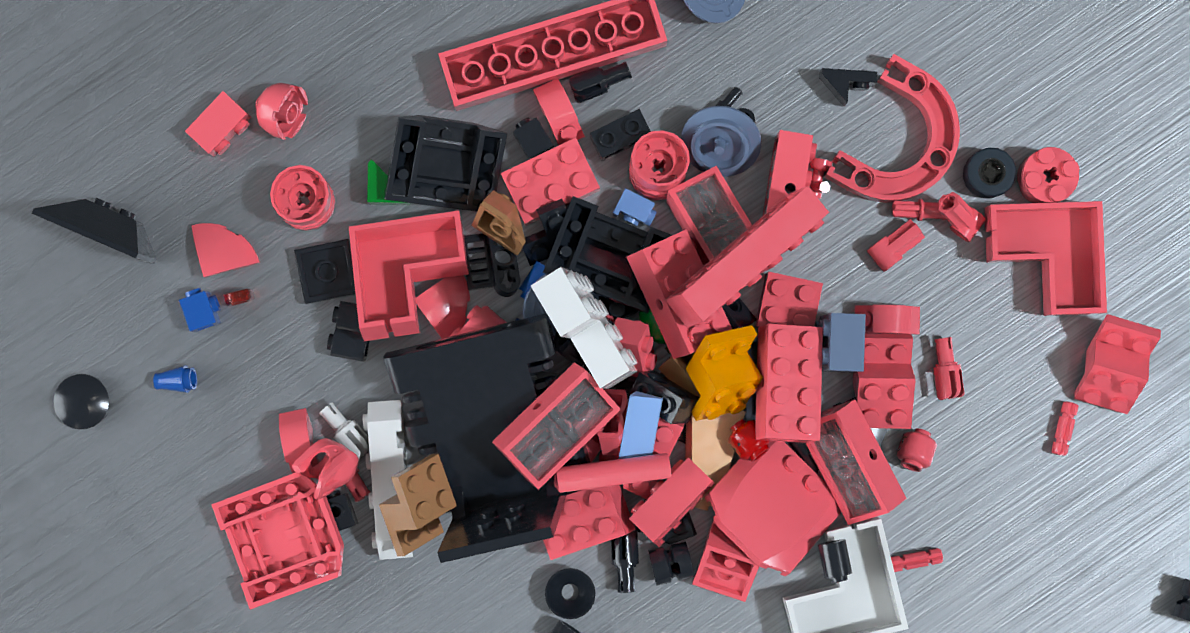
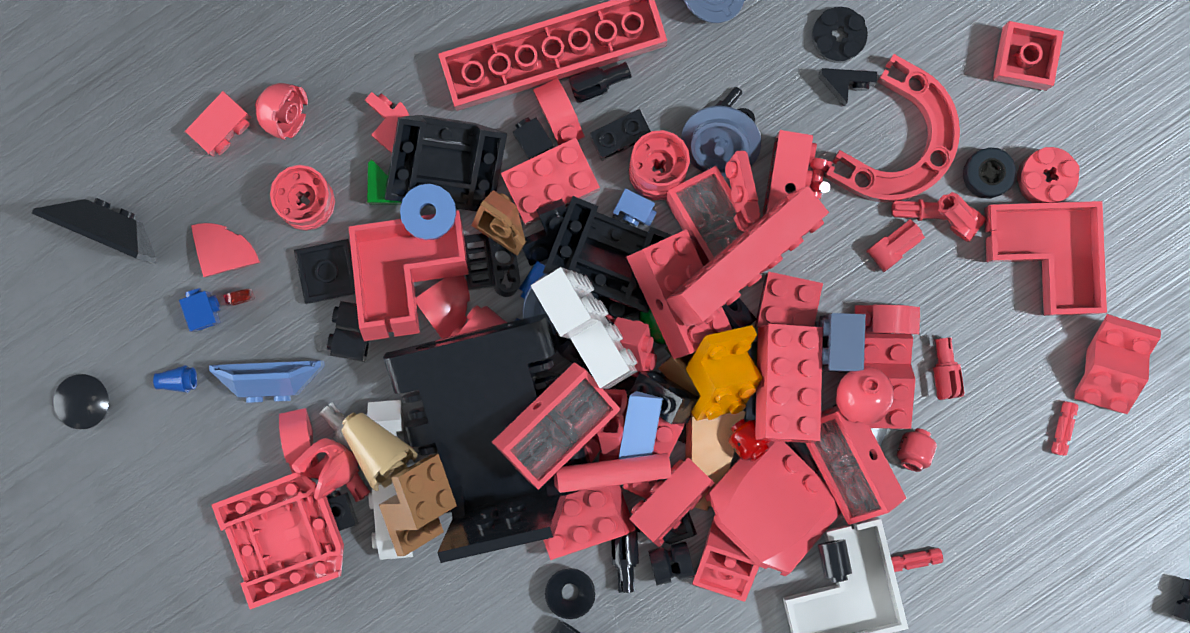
(267, 379): none -> medium blue wedge
(376, 449): none -> tan cone
(386, 130): none -> coral brick
(428, 195): none -> medium blue tile
(743, 190): none -> coral hinge
(826, 43): none -> black plate
(865, 395): none -> coral cylinder
(1028, 55): none -> coral brick

